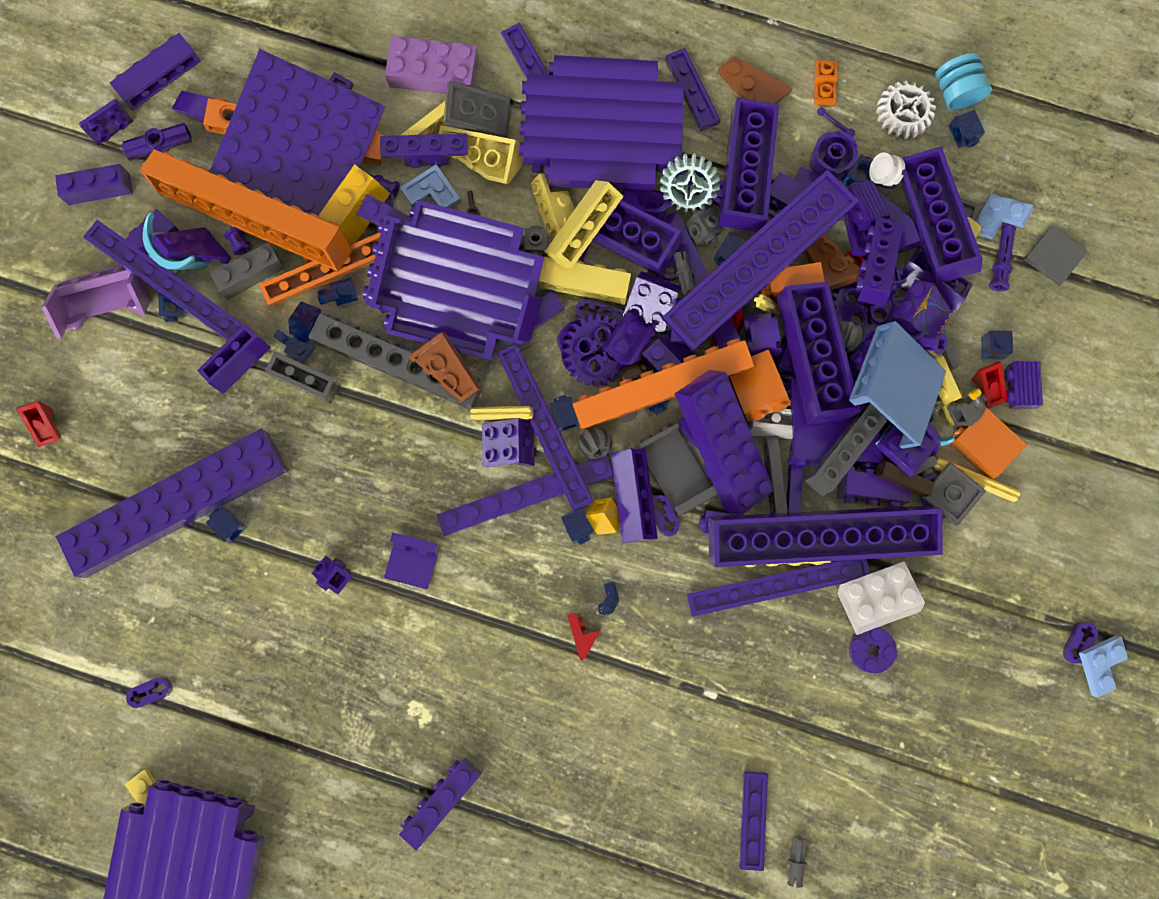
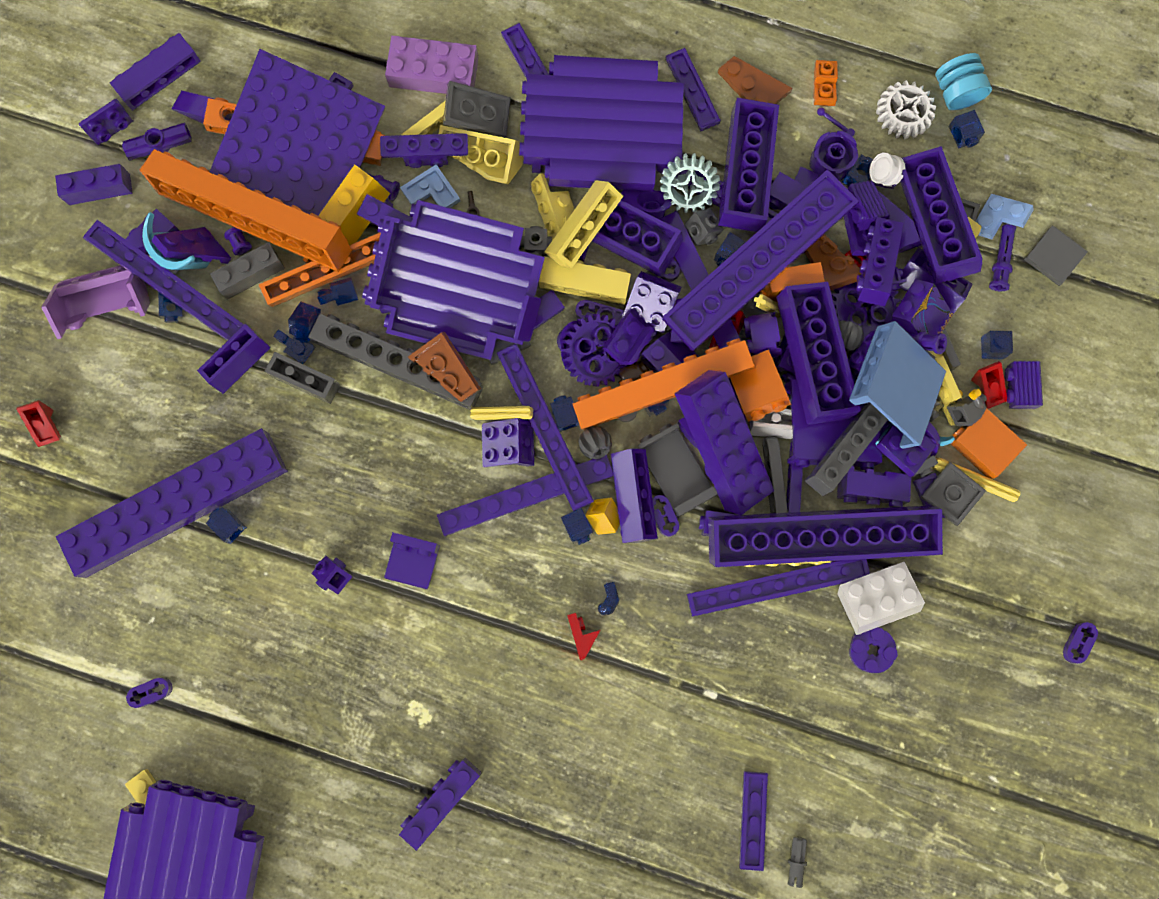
(684, 272): dark grey axle -> none
(897, 477): dark brown piece -> none
(1097, 664): light blue plate -> none

